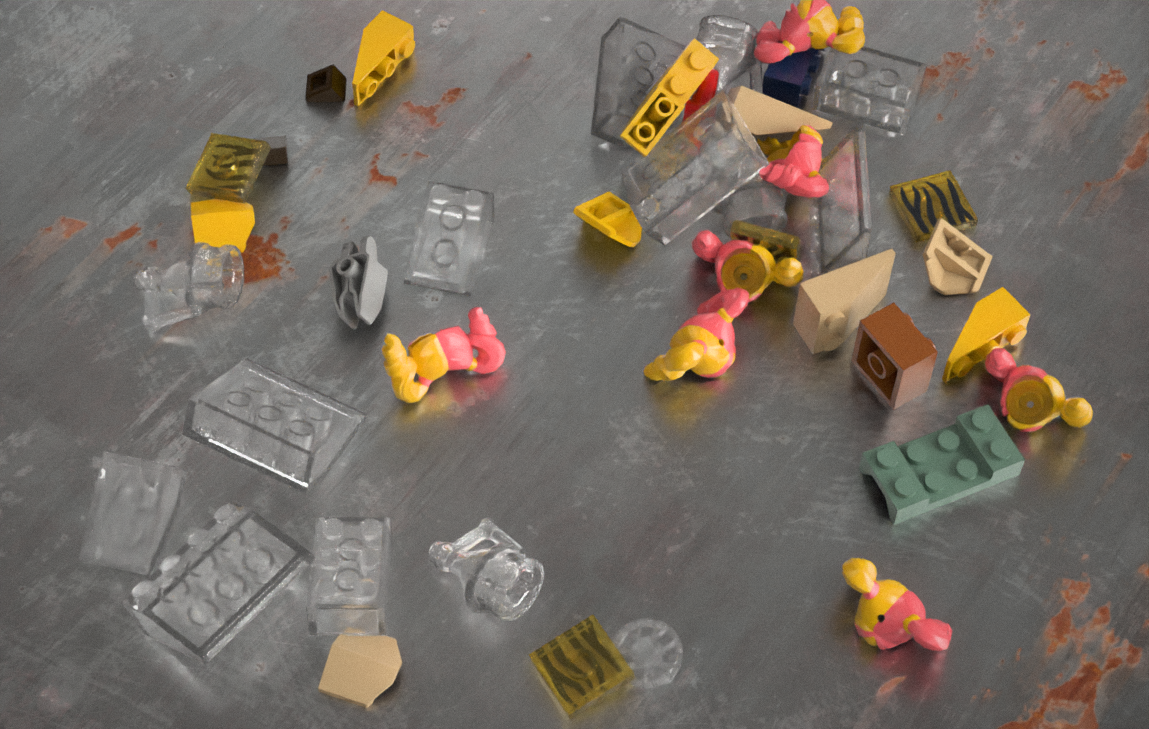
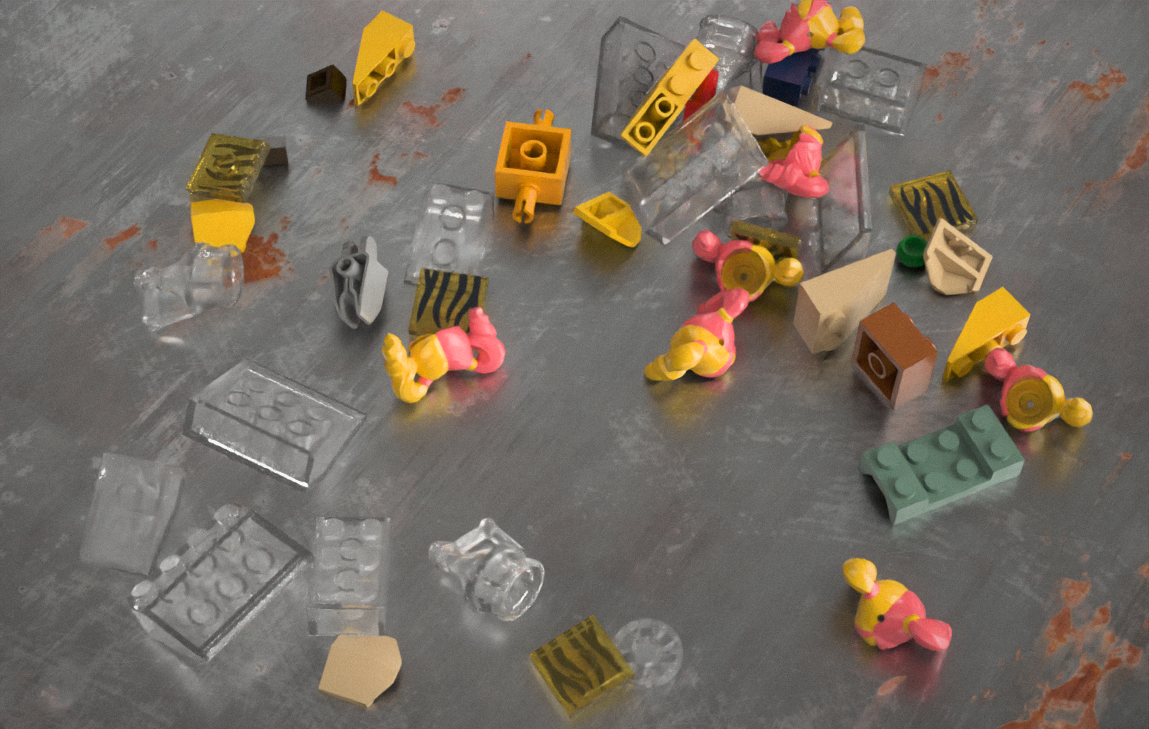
(445, 300): none -> tile
(533, 164): none -> light orange brick
(911, 251): none -> green plate

